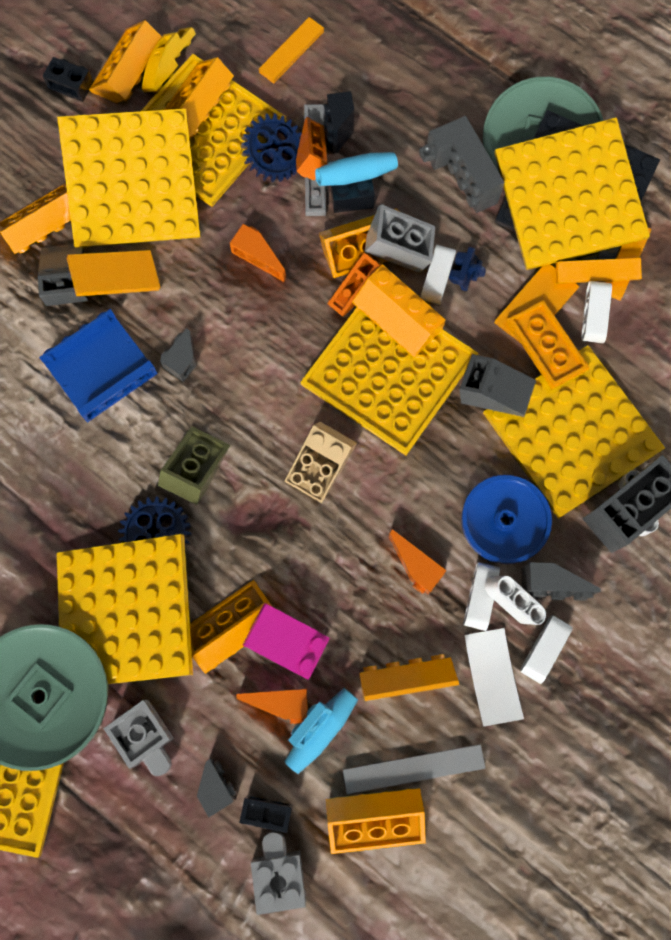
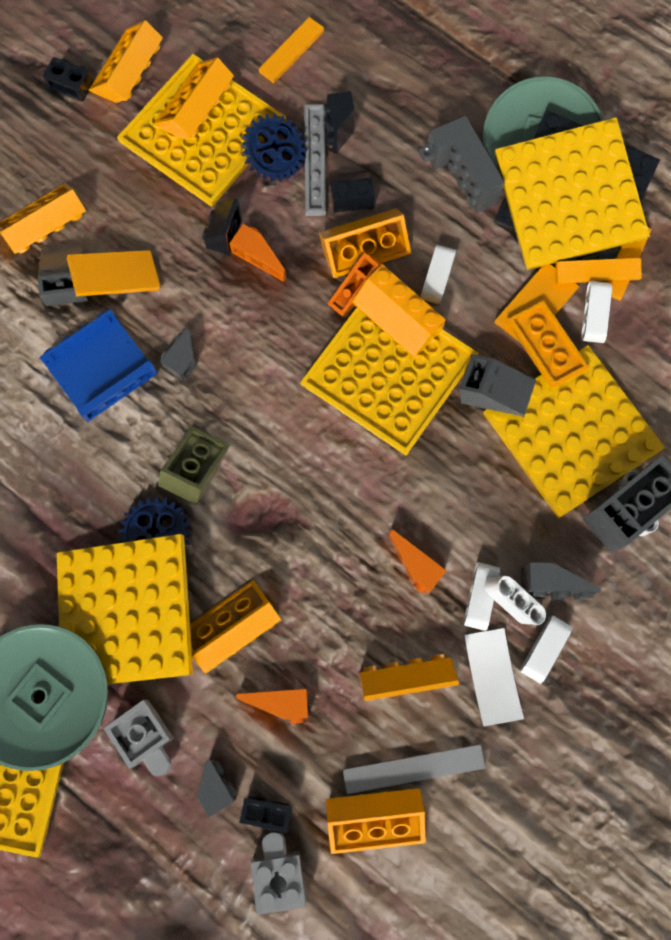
(129, 177): yellow plate -> none
(162, 59): yellow slope -> none
(223, 226): none -> black slope
(286, 641): dark pink slope -> none
(311, 149): orange slope -> none
(319, 729): medium azure plate -> none
(320, 461): tan slope -> none
(356, 168): medium azure plate -> none
(400, 239): light grey slope -> none
(470, 270): dark blue hips -> none
(522, 507): blue dish -> none

